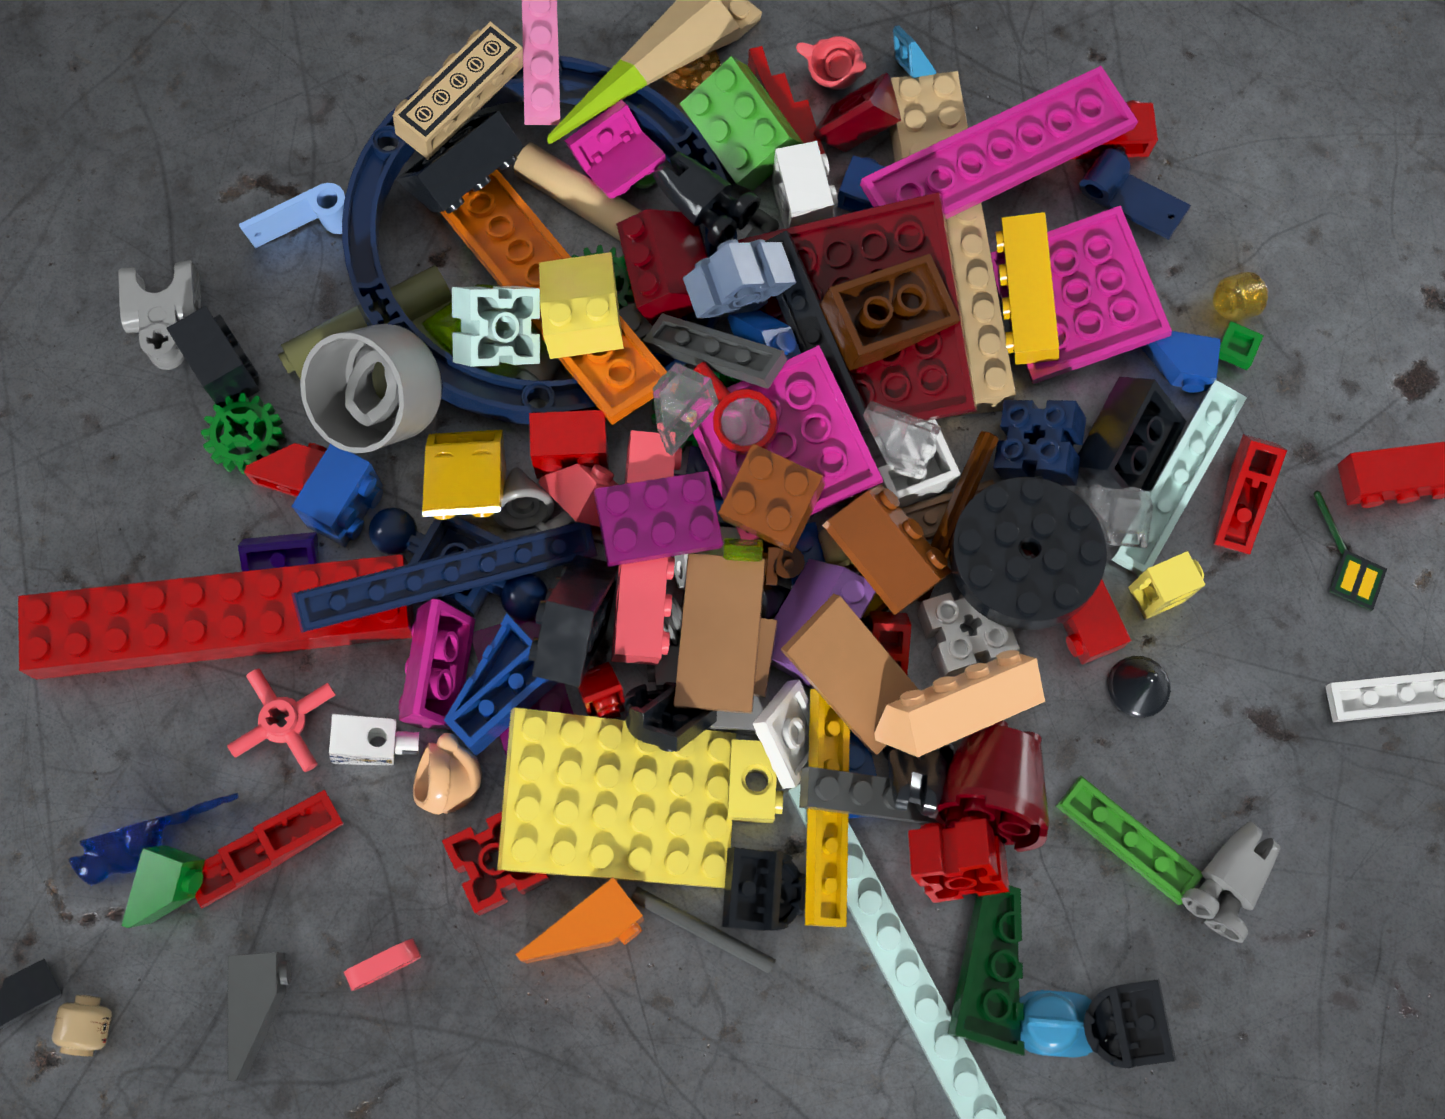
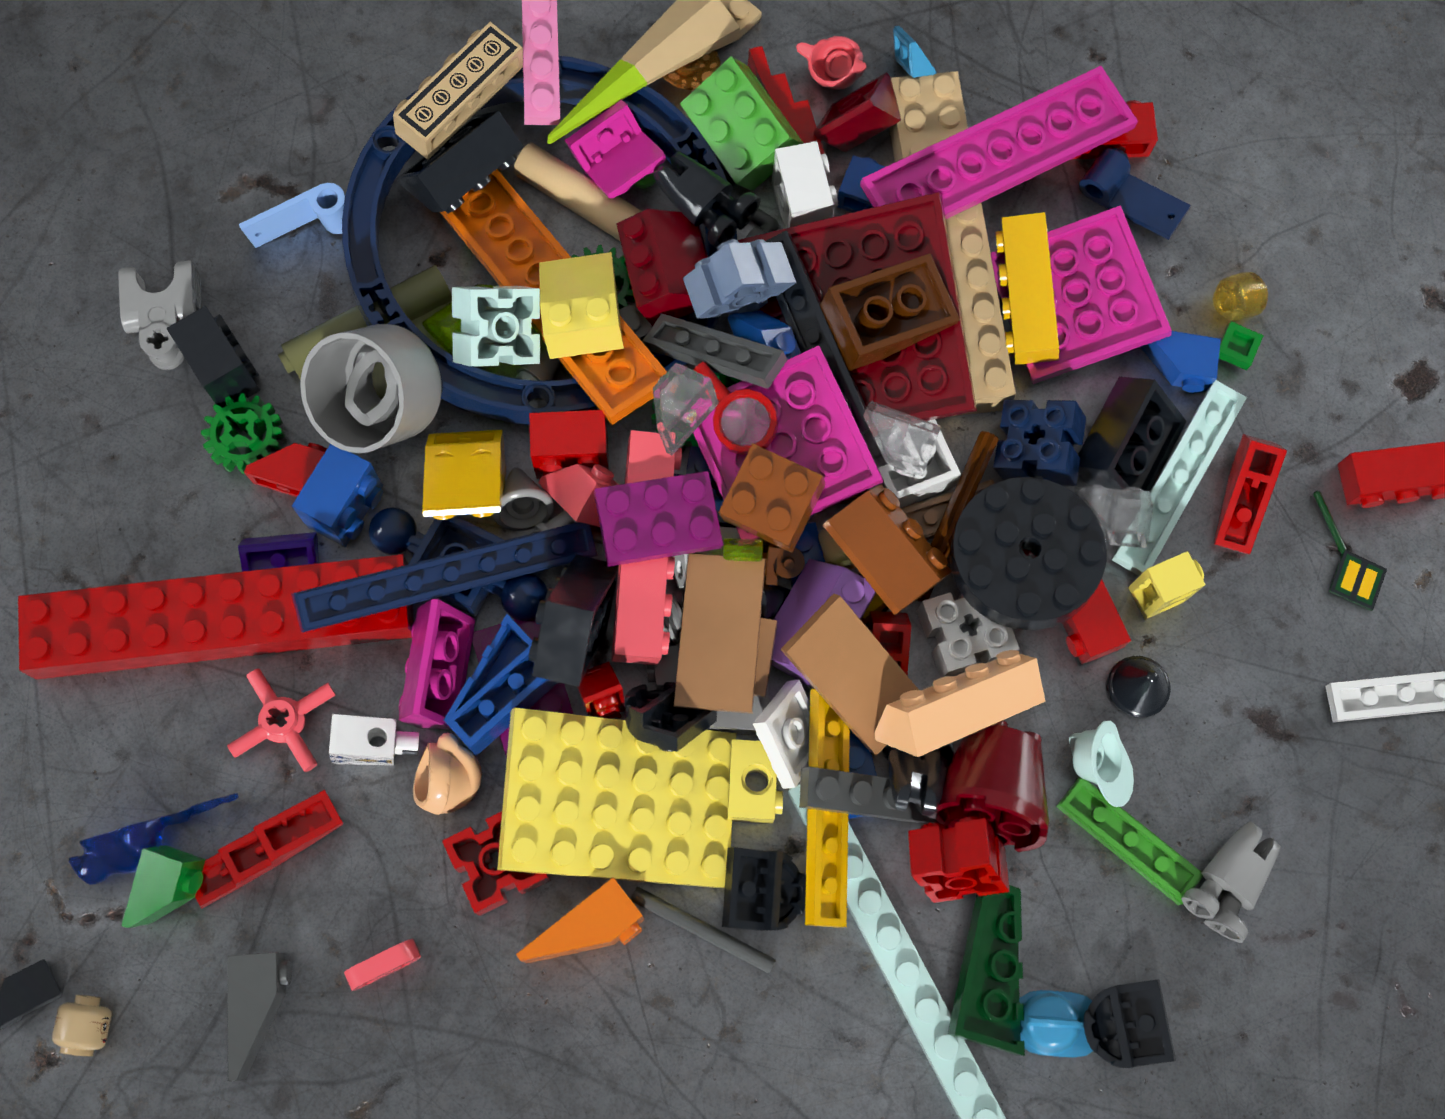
(1103, 761): none -> light aqua piece

